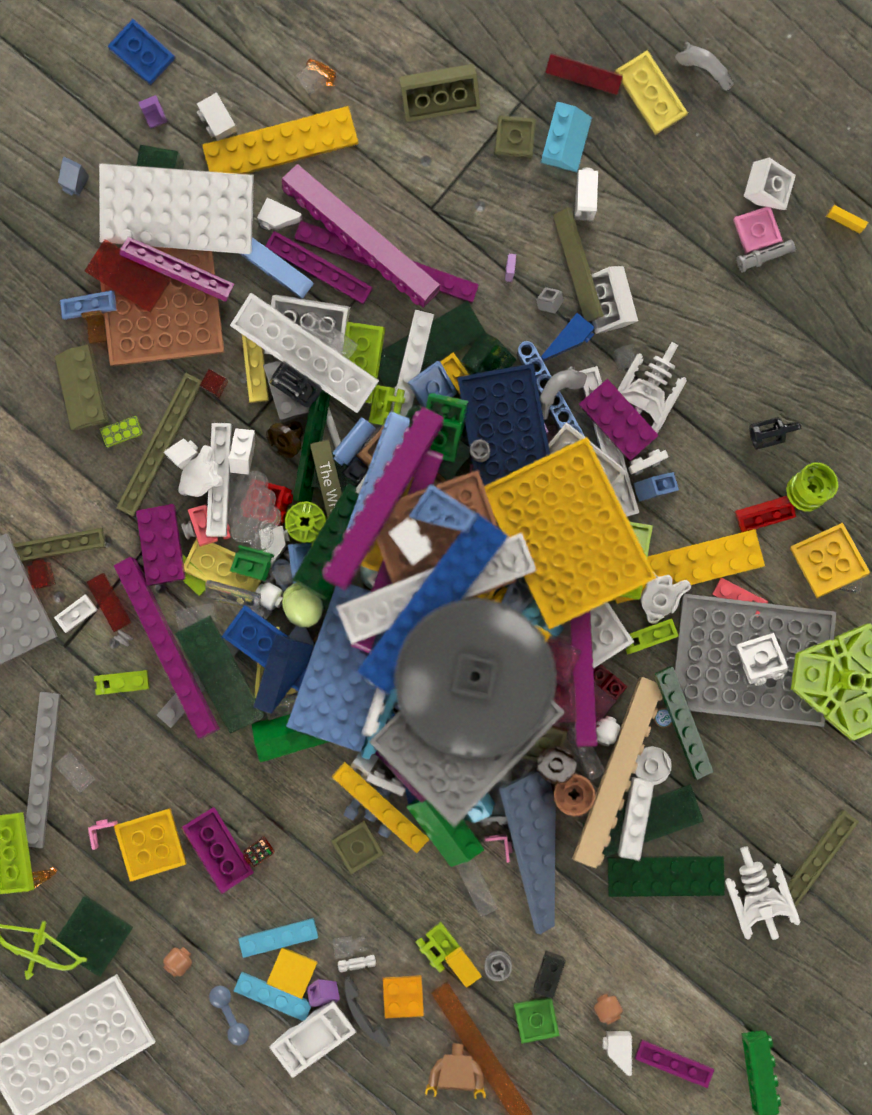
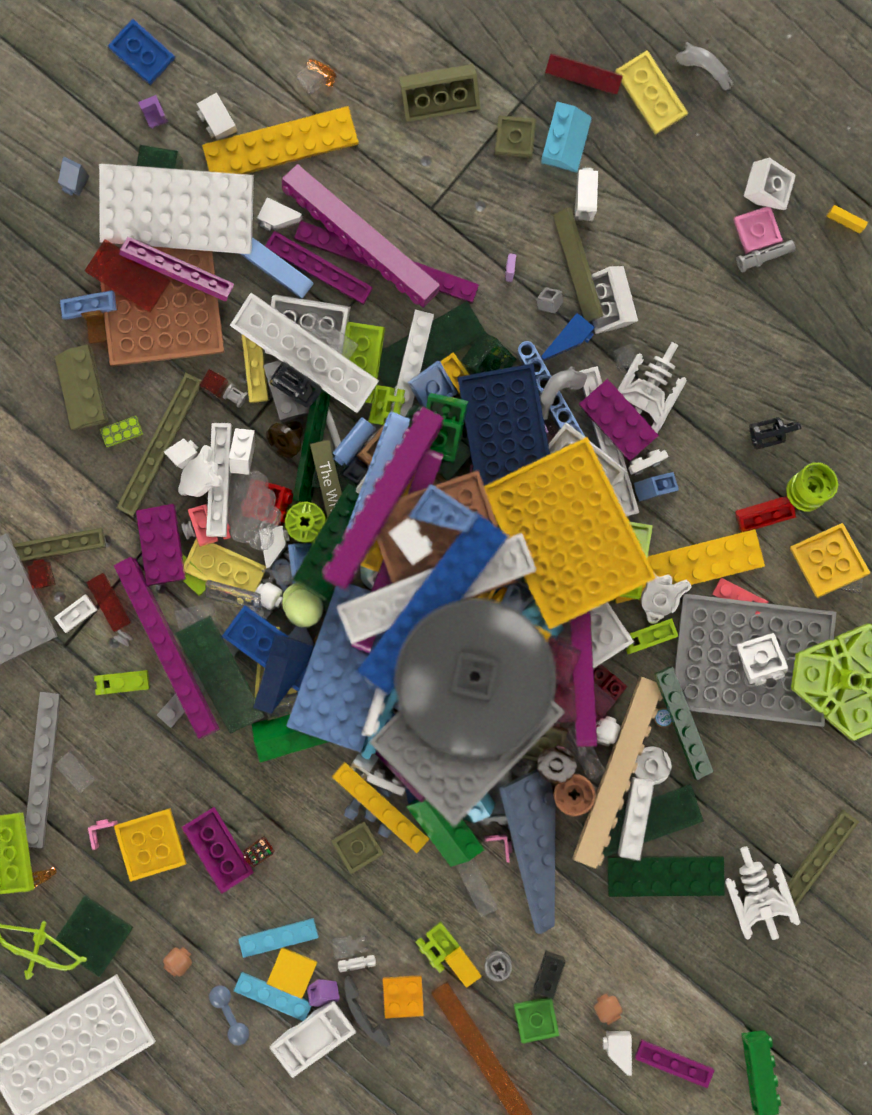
(235, 395): none -> light grey bush
(252, 563): green plate -> none
(456, 1073): medium nougat torso -> none
(480, 447): light grey wheel -> none

